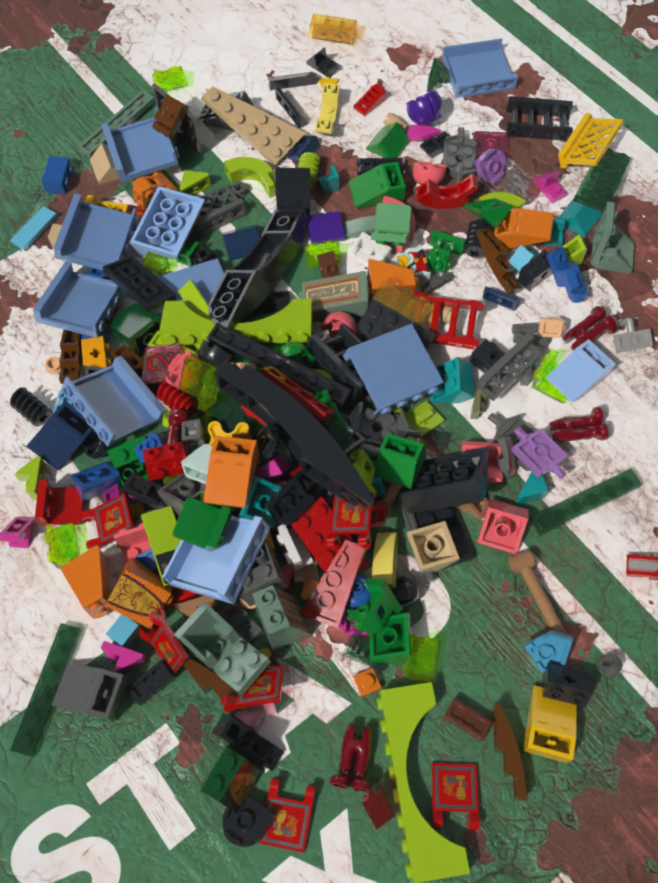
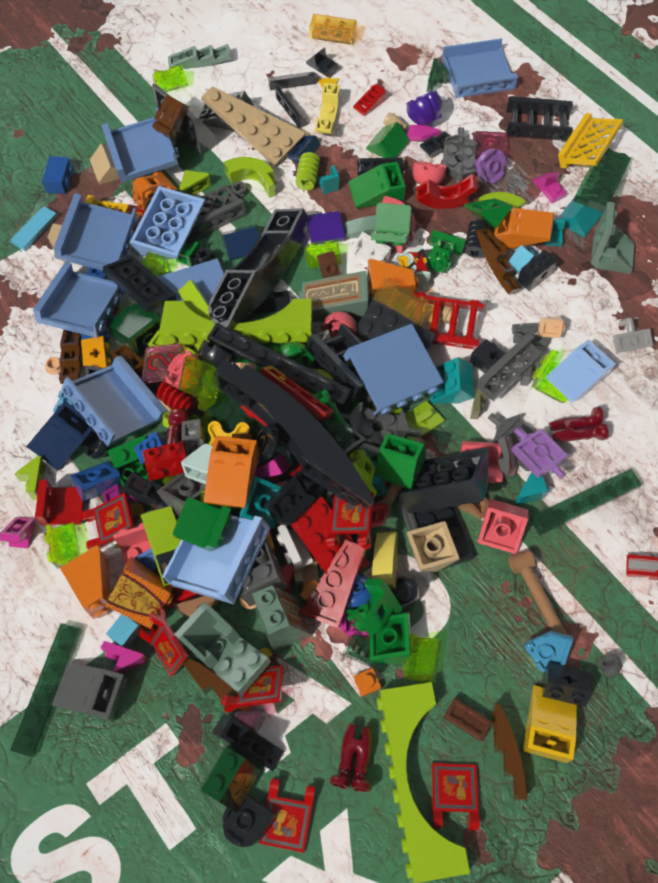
(30, 407): black piece -> none
(122, 118): sand green plate -> none
(150, 682): black plate -> none
(199, 58): none -> sand green slope
(241, 623): dark grey slope -> none
(293, 188): black slope -> none
(377, 808): clear red slope -> none
(436, 283): dark grey axle -> none
(500, 298): dark blue slope -> none
(567, 275): blue plate -> none
(575, 250): lime slope -> none
(578, 332): dark red piece -> none

